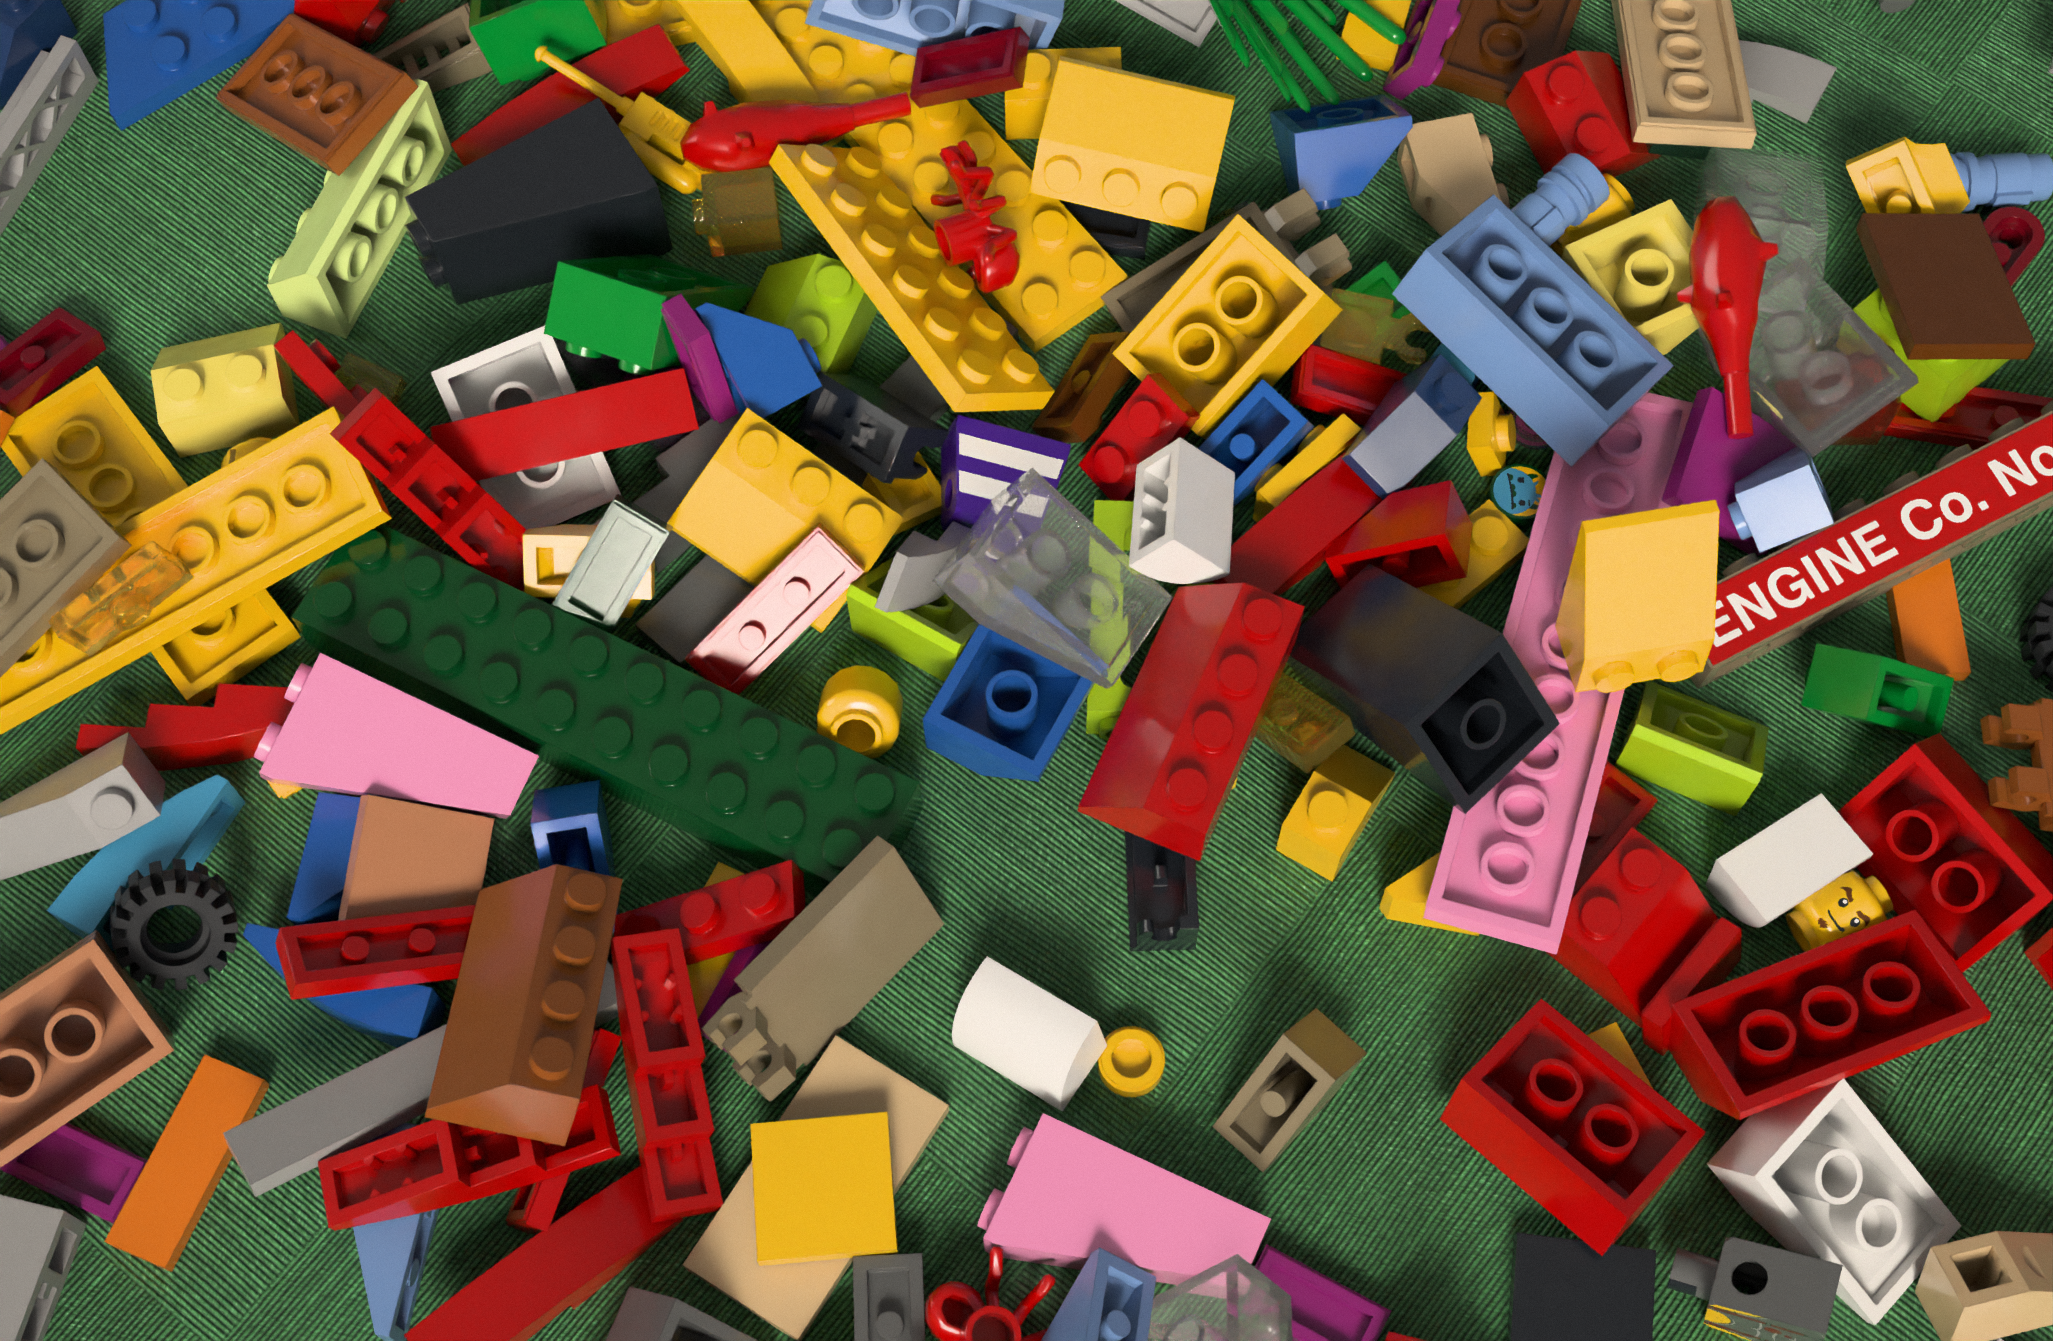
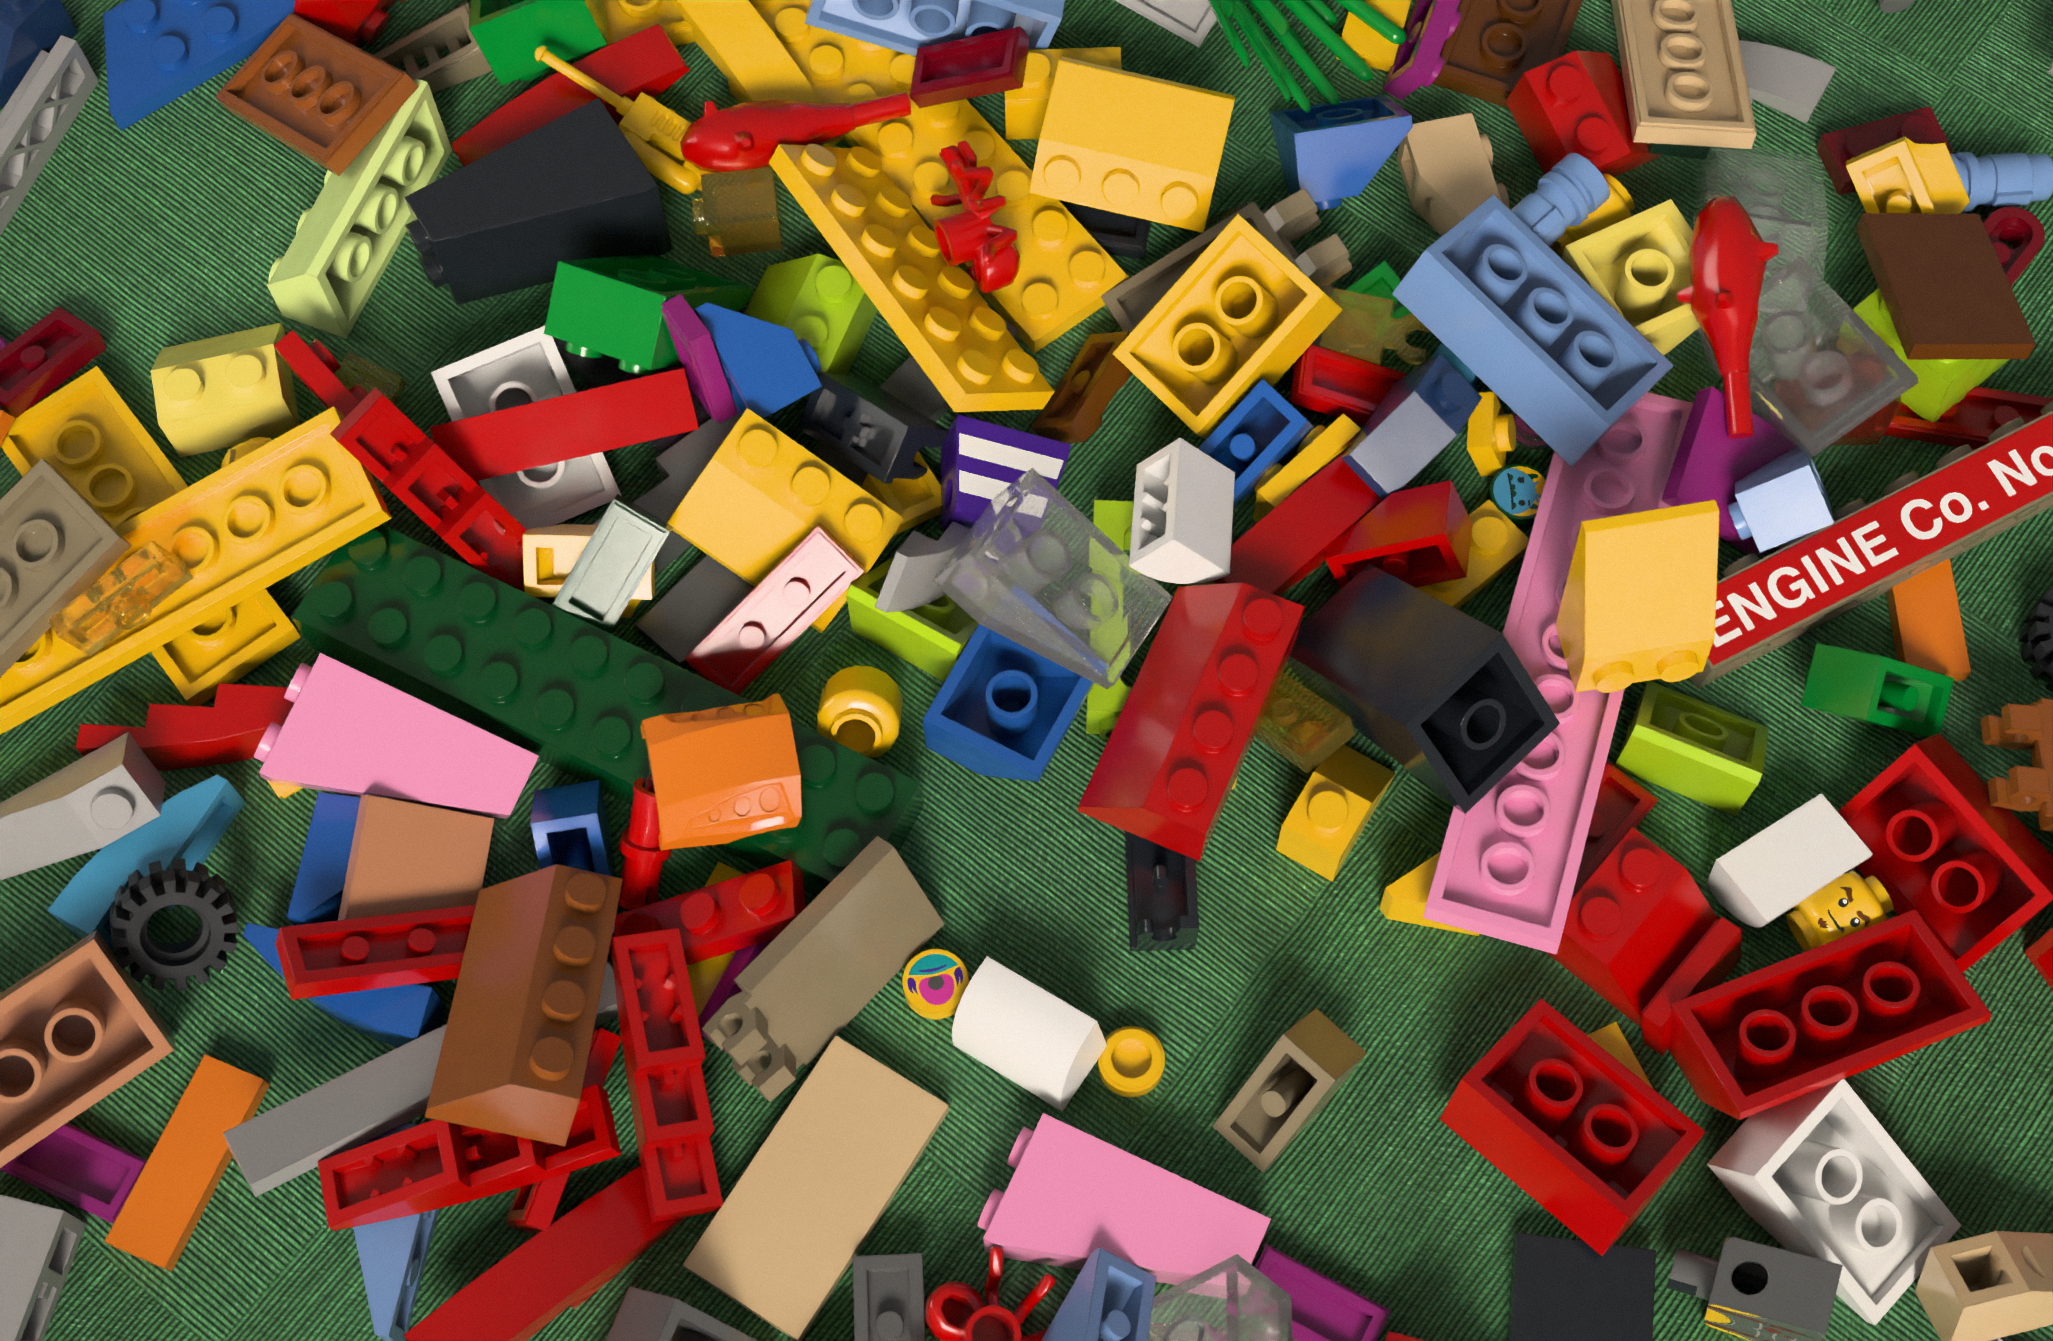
(641, 849): none -> red pin
(723, 773): none -> orange slope
(823, 1188): yellow tile -> none
(935, 983): none -> tile
(1143, 426): red plate -> none
(1841, 145): none -> dark red plate

